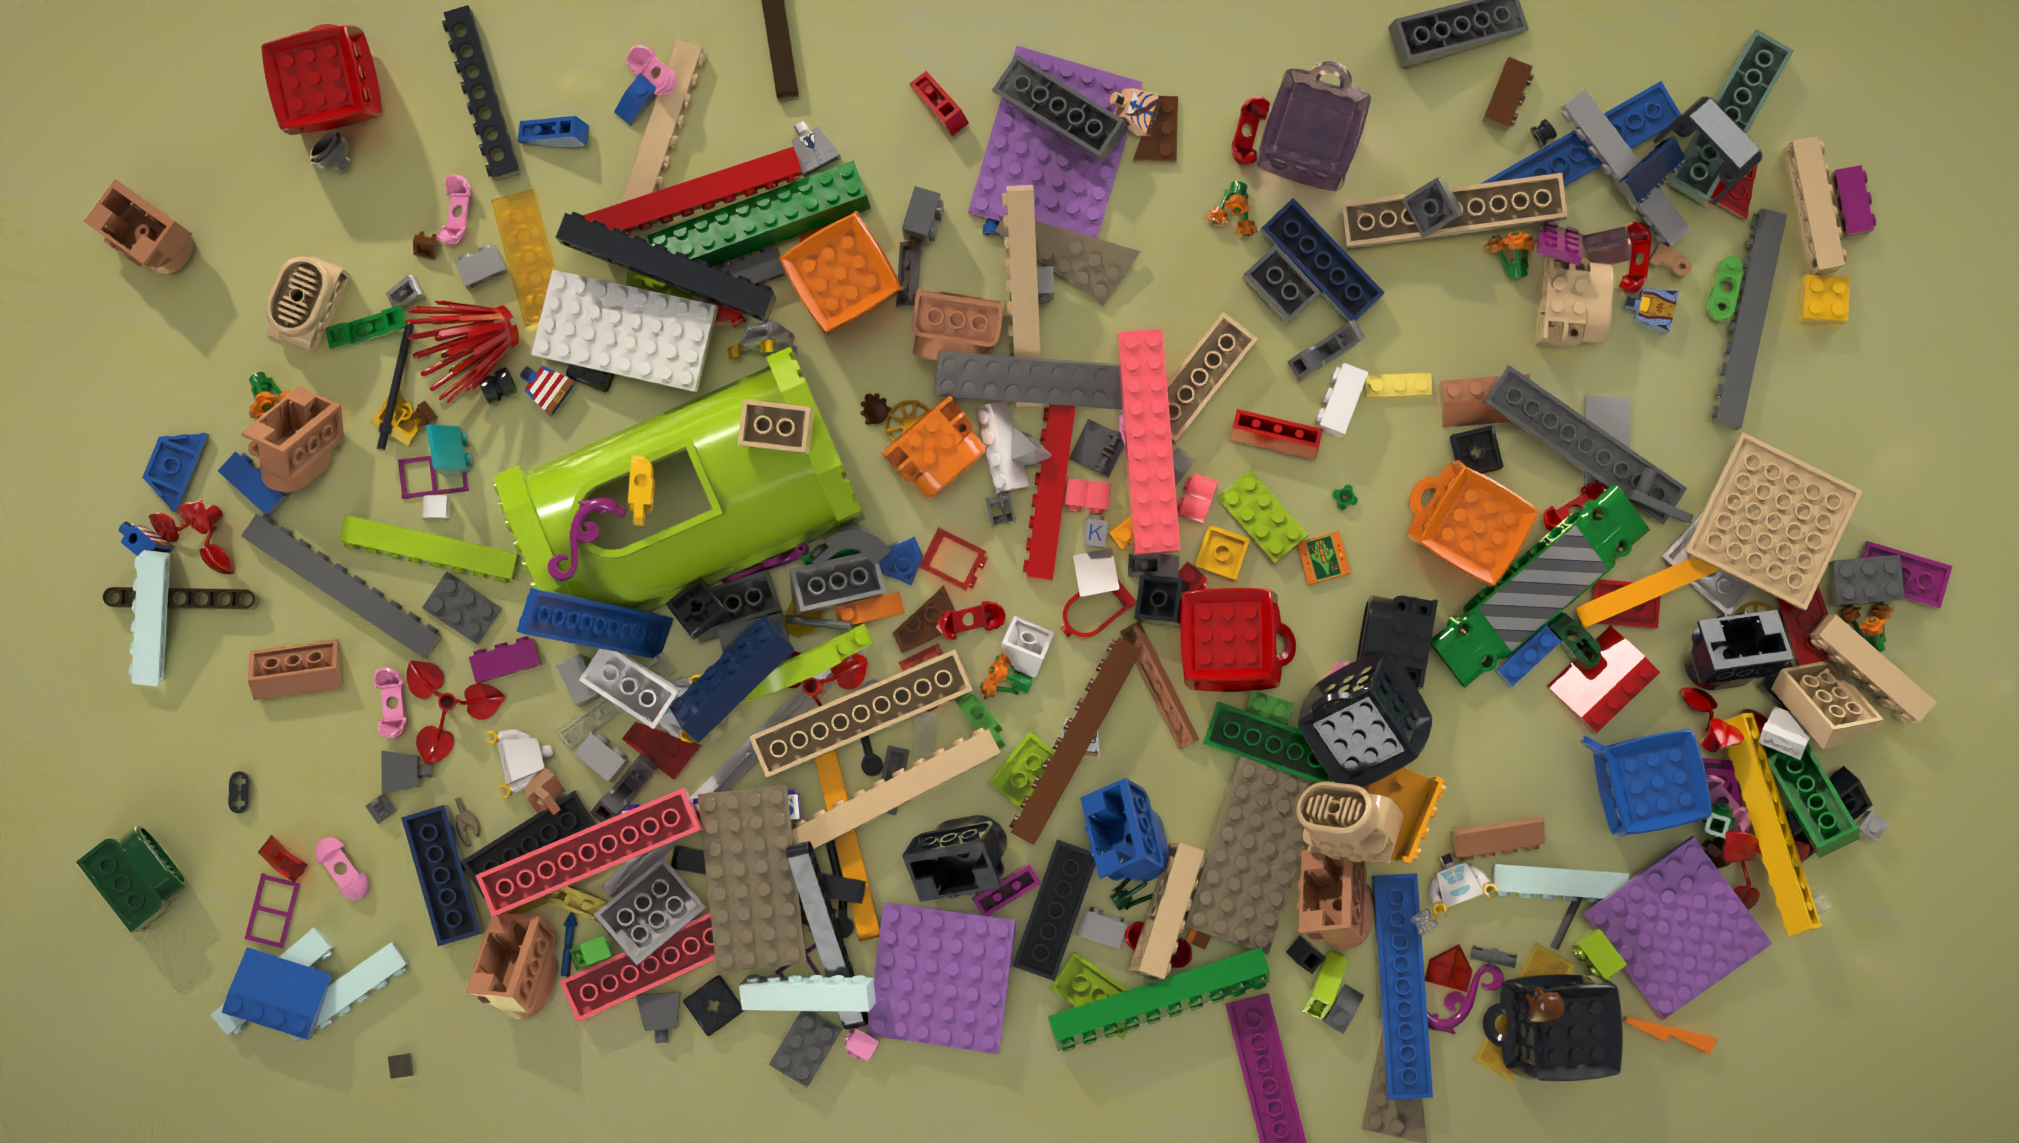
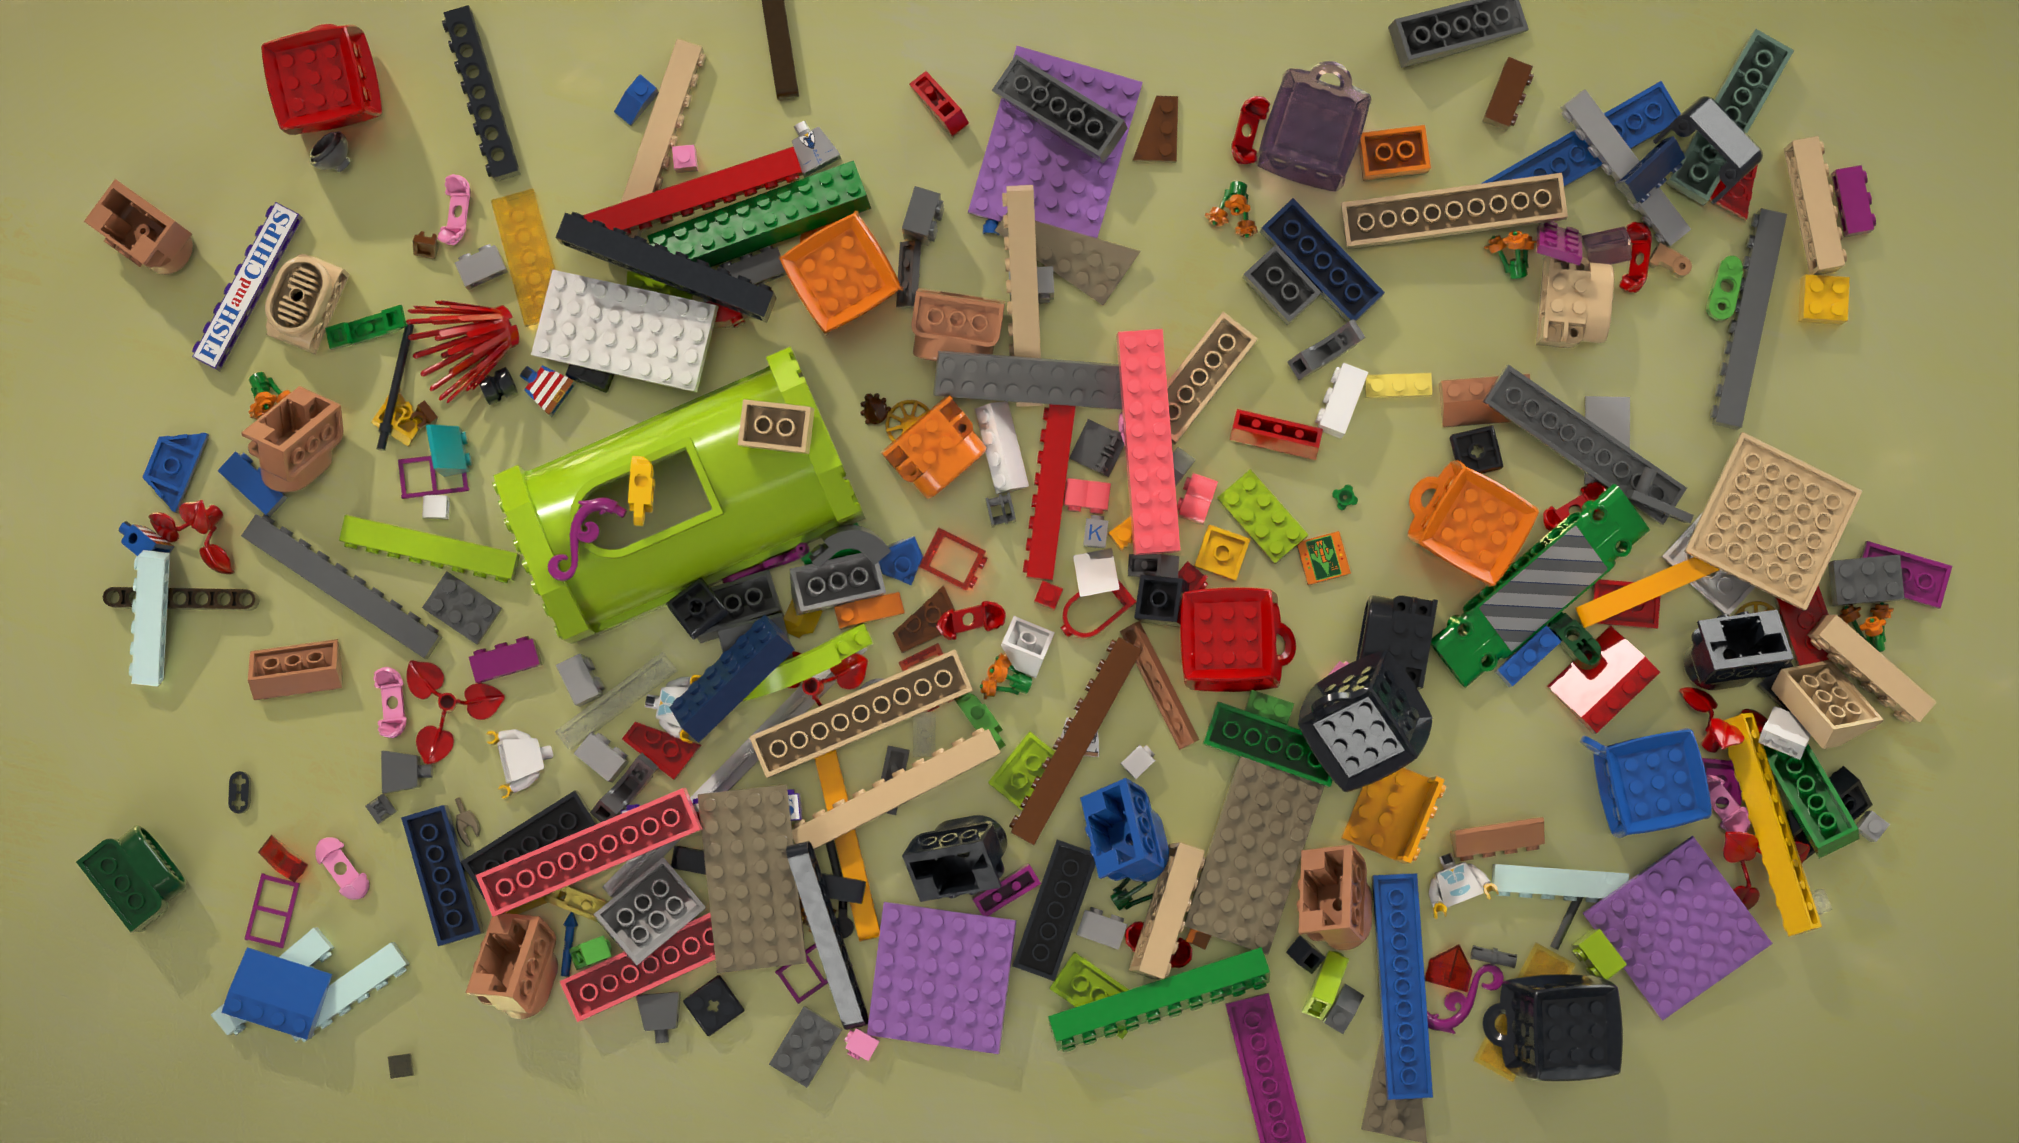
(247, 286): none -> brick
(406, 292): light grey slope -> none
(543, 790): medium nougat brick -> none
(558, 132): blue slope -> none
(594, 623): blue plate -> none
(630, 686): white slope -> none
(644, 62): bright pink piece -> none
(685, 158): none -> bright pink brick
(764, 339): white torso -> none
(807, 993): light aqua brick -> none
(817, 622): dark grey bar -> none
(871, 763): black plate -> none
(1027, 449): light grey slope -> none
(1048, 595): none -> red brick
(1137, 109): torso -> none
(1138, 761): none -> white brick
(1349, 822): tan brick -> none
(1394, 152): none -> orange brick
(1423, 921): clear wheel -> none
(1432, 206): dark grey slope -> none
(1543, 132): black wheel -> none
(1547, 1007): reddish brown piece -> none
(1653, 308): torso -> none
(1661, 1032): orange slope -> none
(1714, 850): reddish brown piece -> none
(1720, 820): green brick -> none

